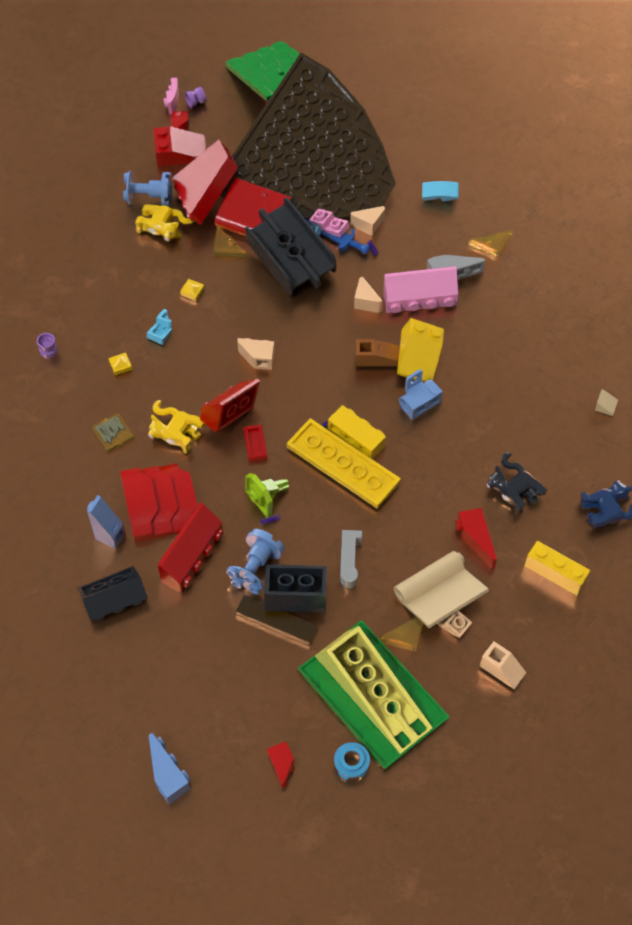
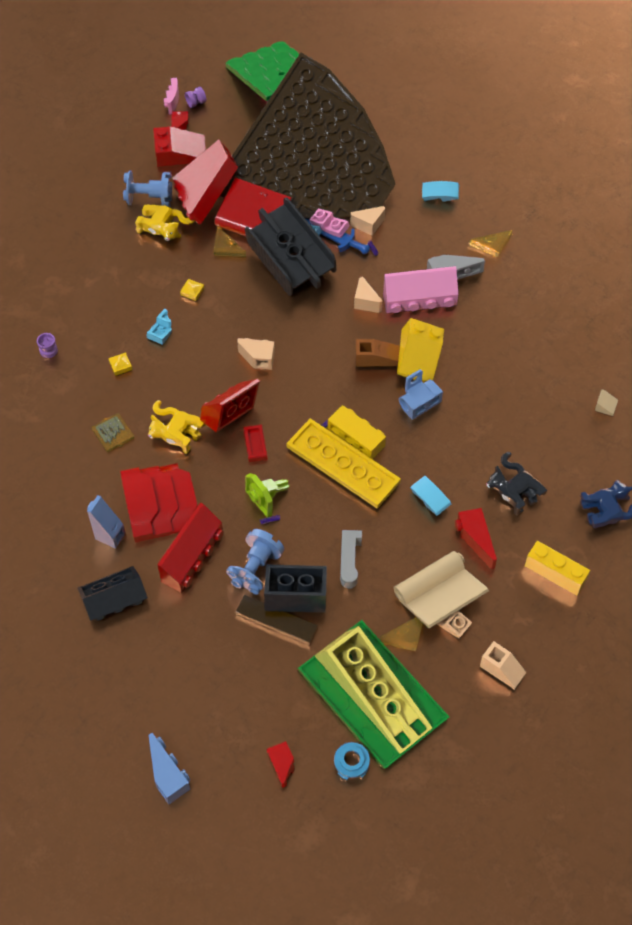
(431, 495): none -> medium azure slope

